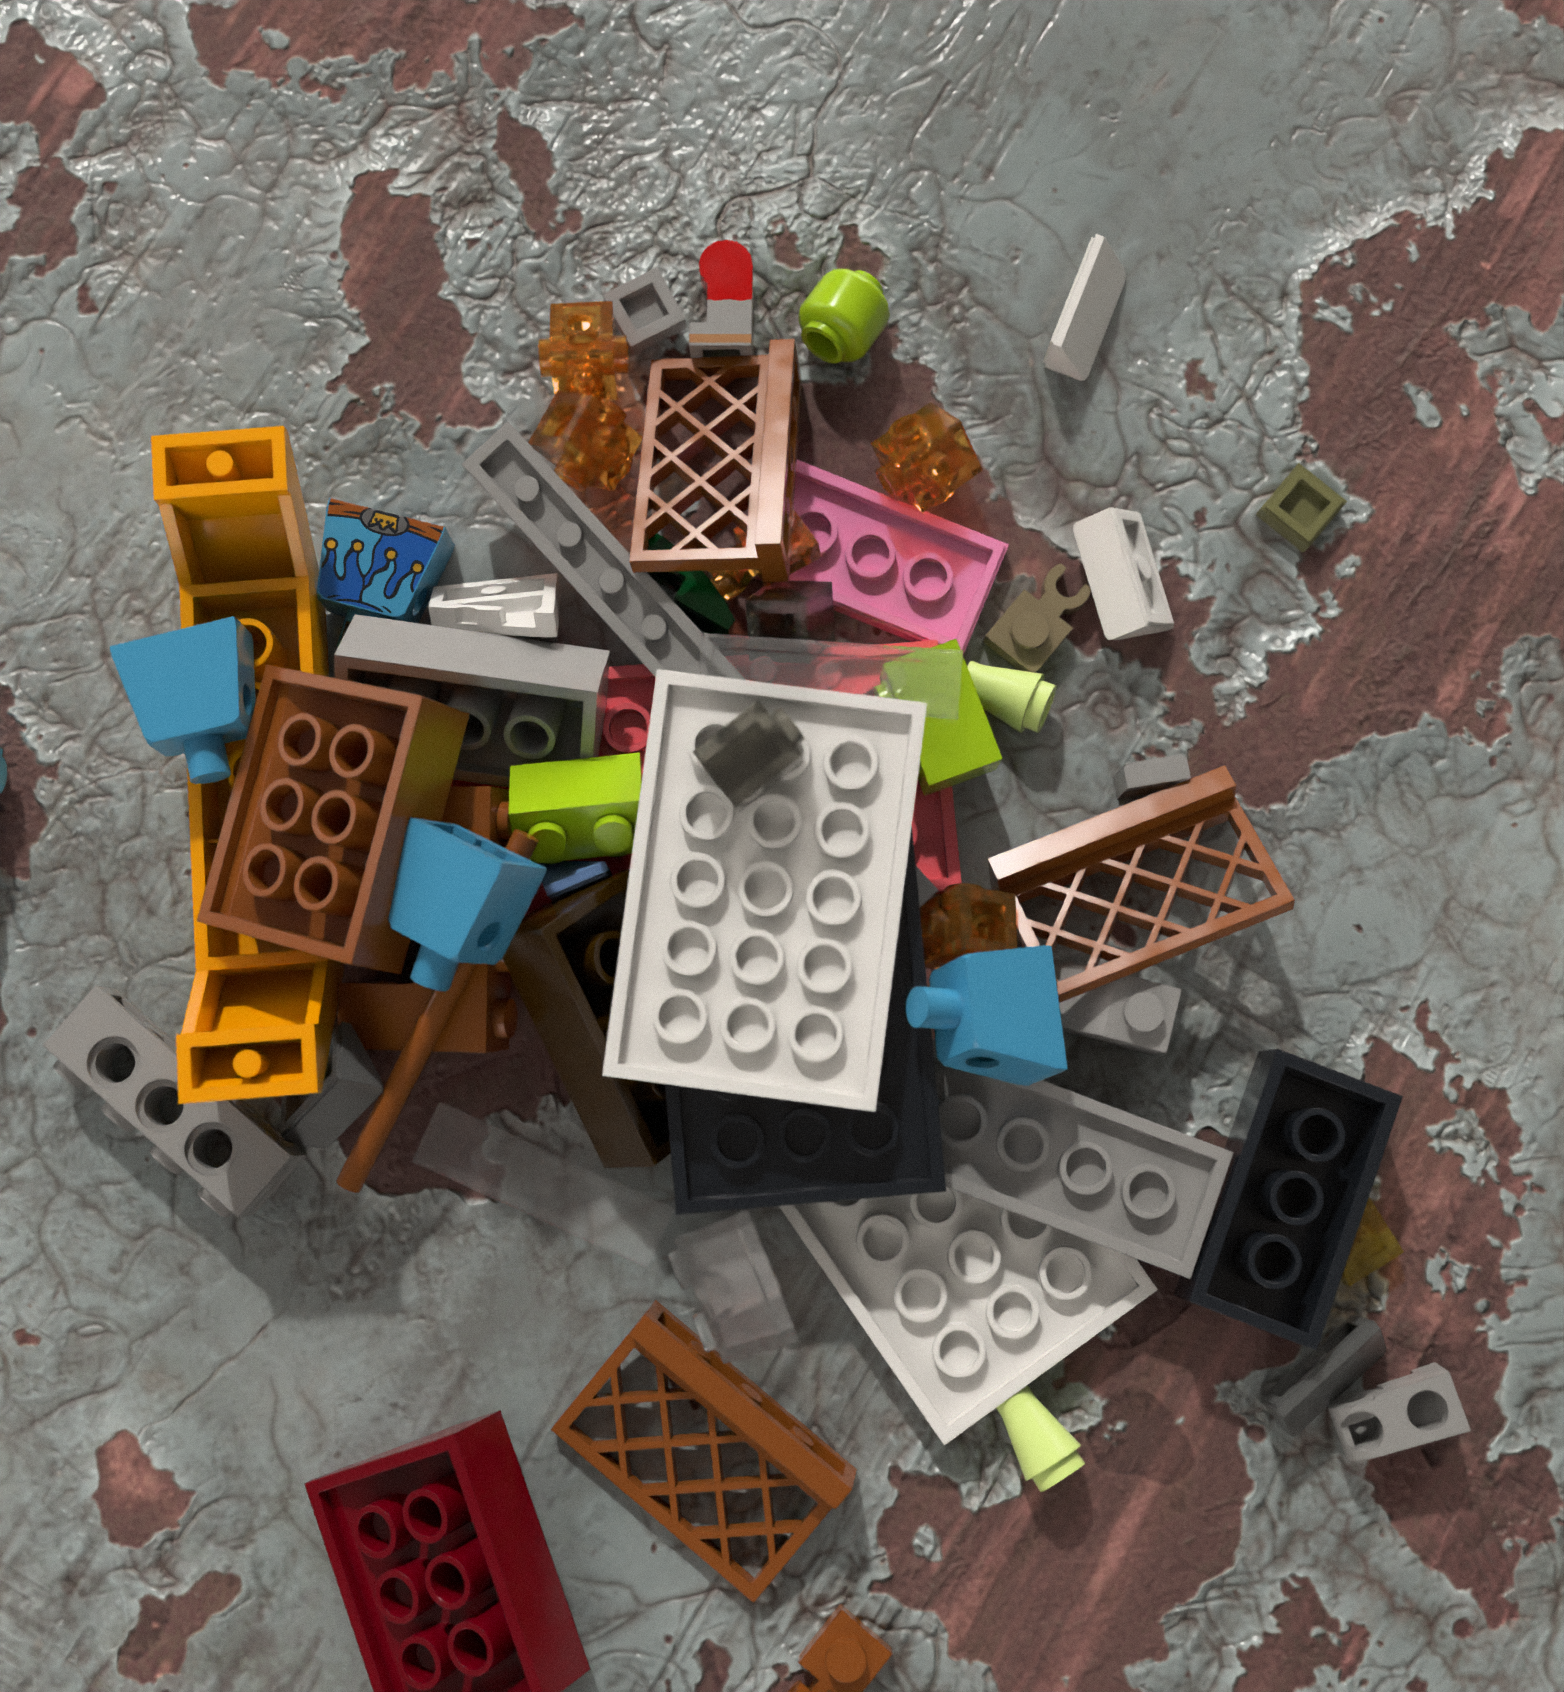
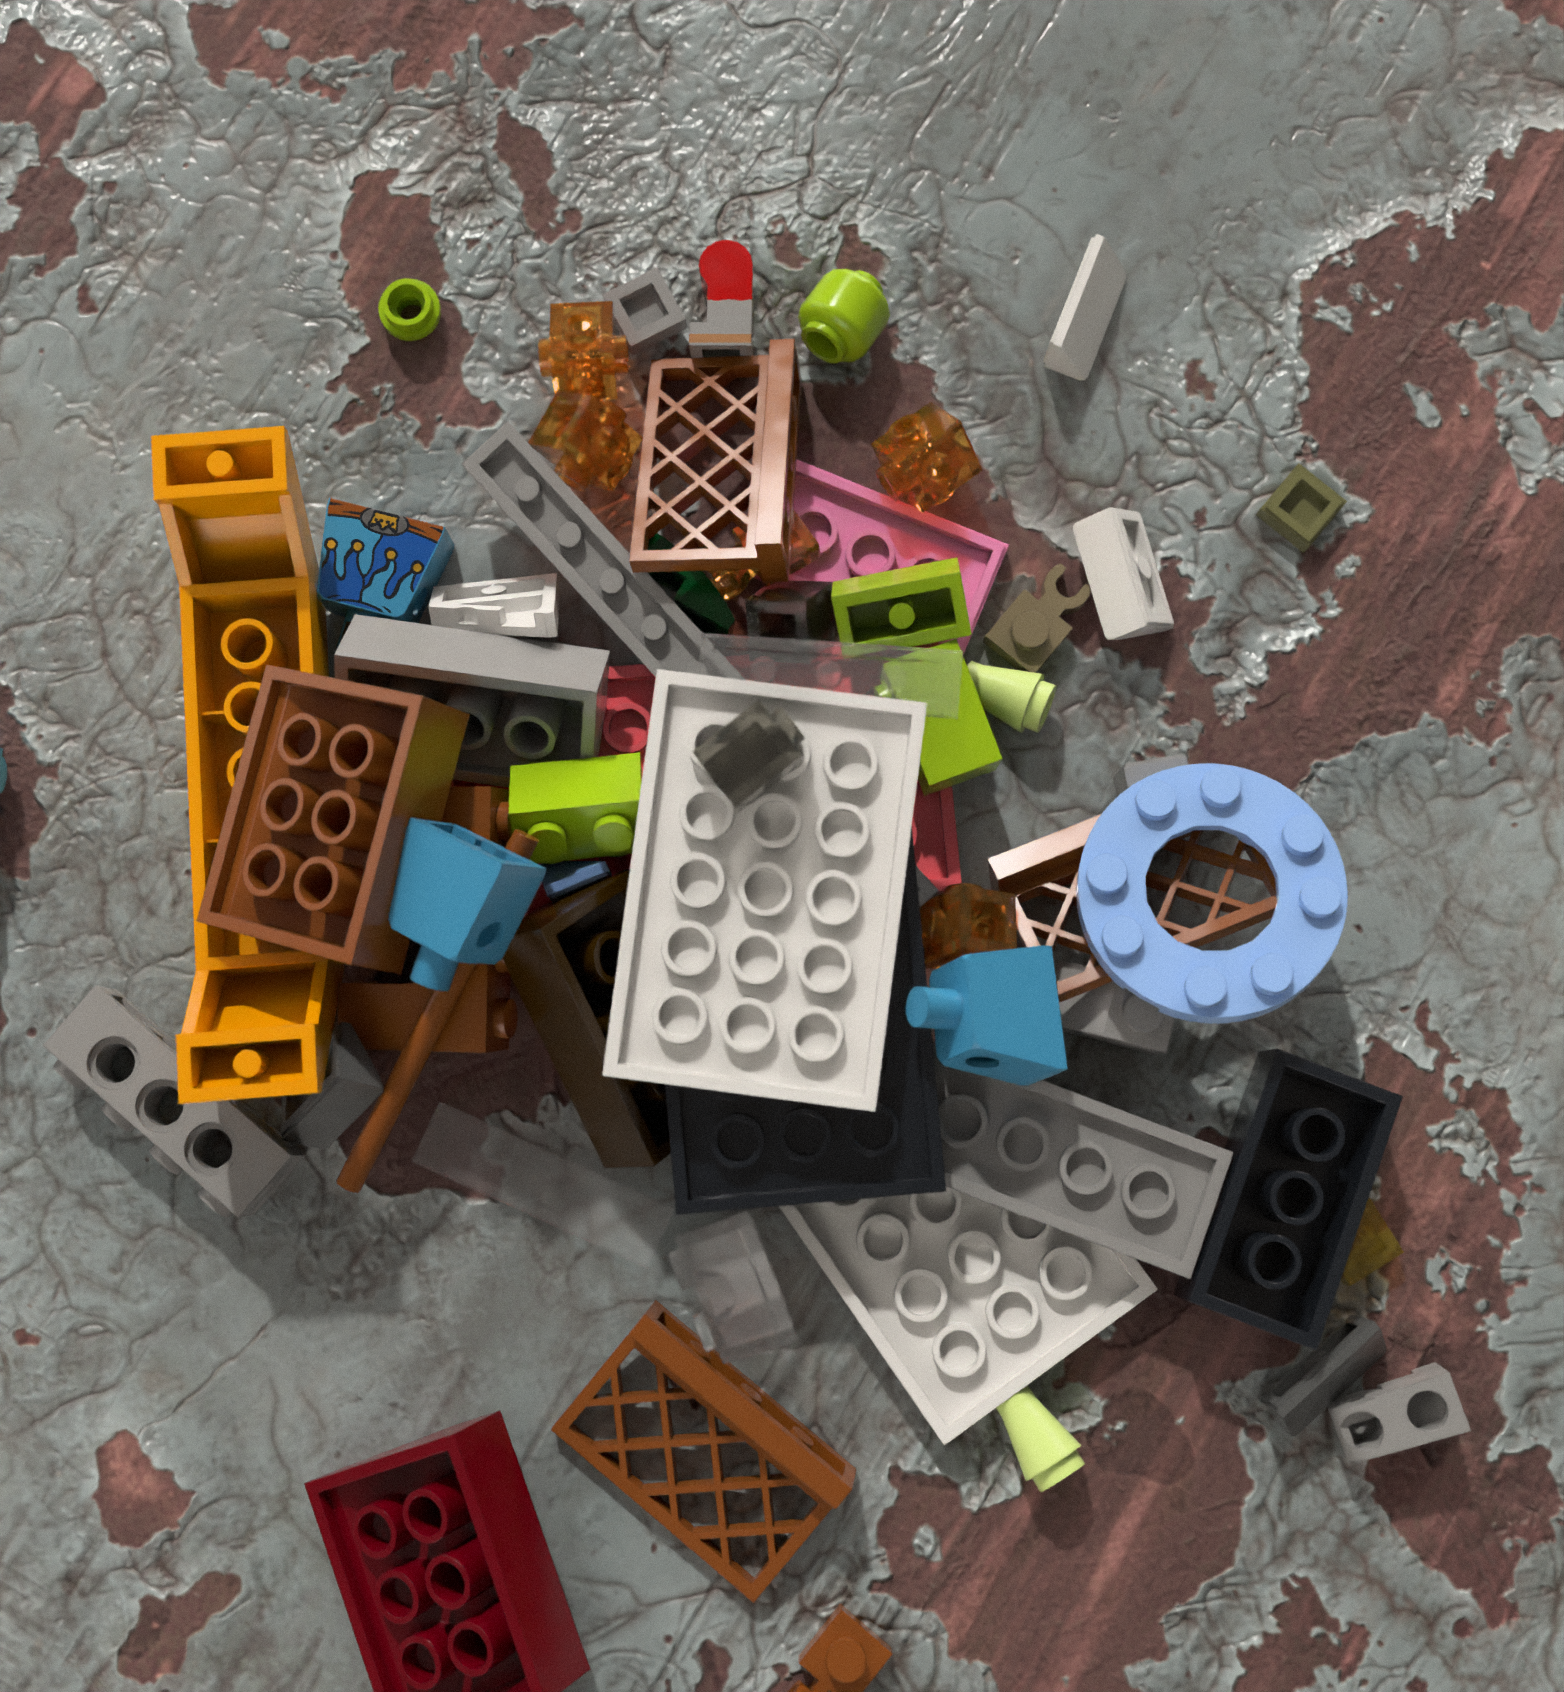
(192, 692): dark azure torso -> none
(405, 293): none -> lime plate
(902, 606): none -> lime brick
(1181, 978): none -> light blue plate

